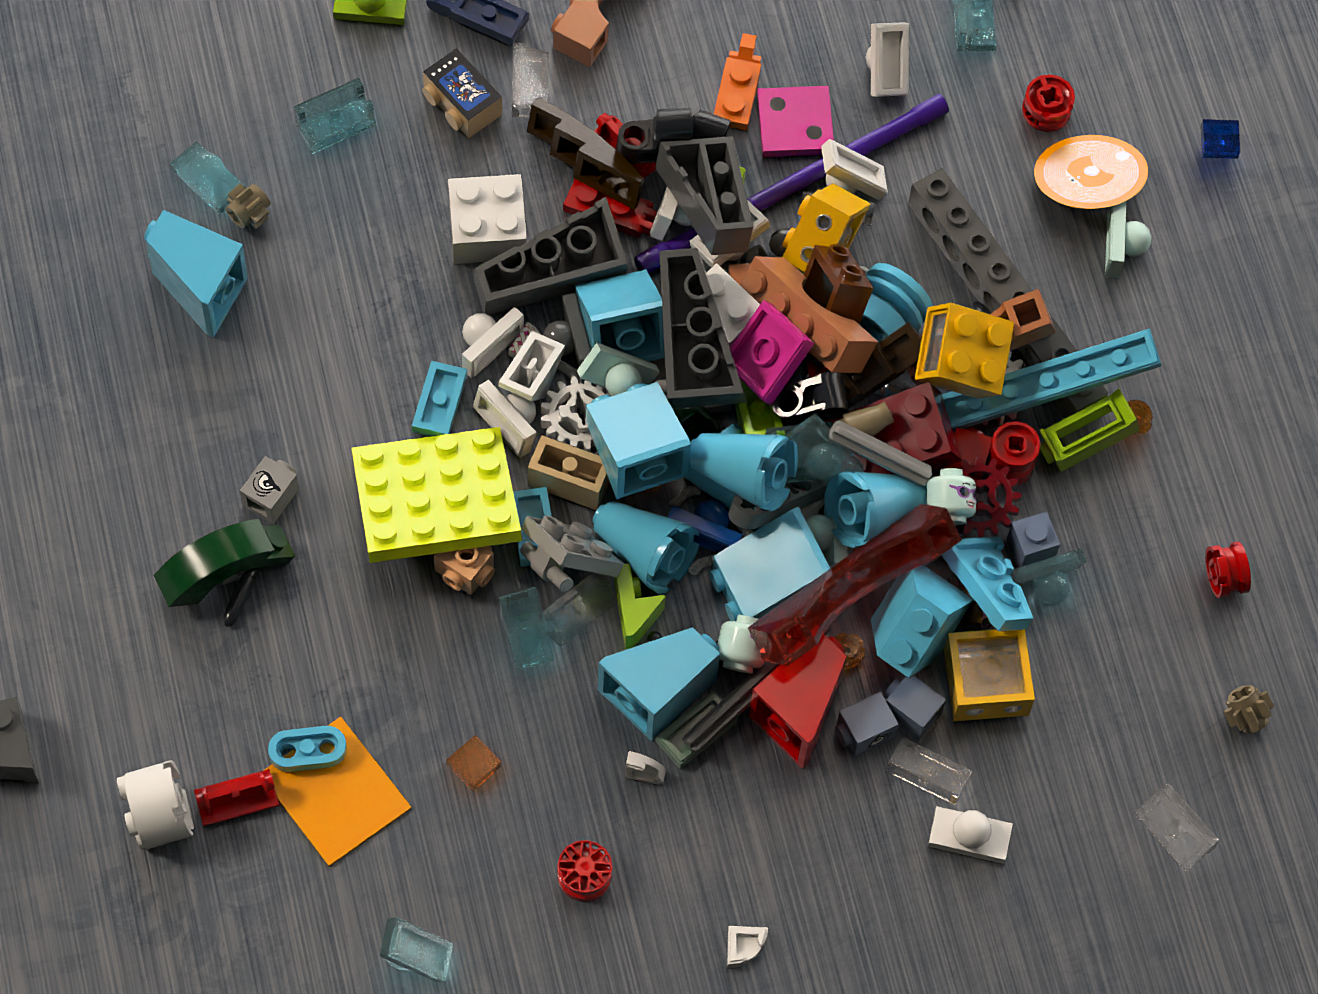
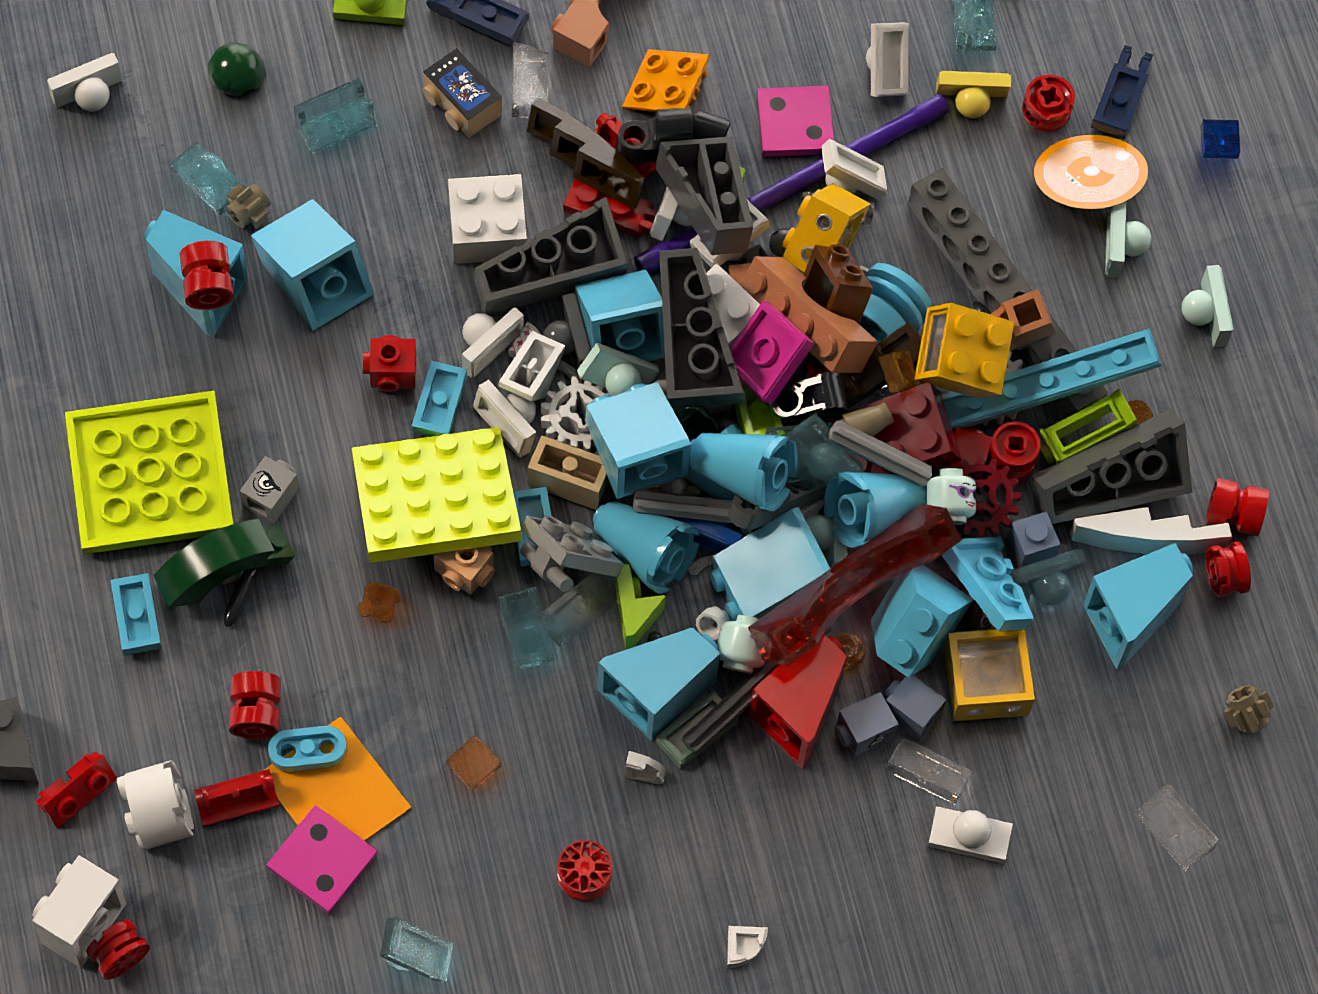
(78, 910): none -> white brick
(86, 84): none -> white tile
(88, 779): none -> red hinge
(118, 949): none -> red wheel
(135, 614): none -> medium azure plate
(148, 472): none -> neon yellow plate
(206, 275): none -> red wheel
(236, 69): none -> dark green hair
(255, 702): none -> red wheel
(314, 263): none -> medium azure slope
(321, 859): none -> dark pink tile
(377, 591): none -> clear orange plate
(391, 363): none -> red brick
(667, 80): none -> light orange hinge
(682, 506): none -> light grey axle
(708, 617): none -> white hinge
(739, 84): orange hinge -> none
(899, 371): none -> clear orange tile
(973, 90): none -> light yellow tile
(1118, 473): none -> dark grey wedge
(1121, 95): none -> dark blue hinge
(1136, 600): none -> medium azure slope
(1137, 533): none -> white slope
(1210, 306): none -> light aqua tile
(1237, 506): none -> red wheel

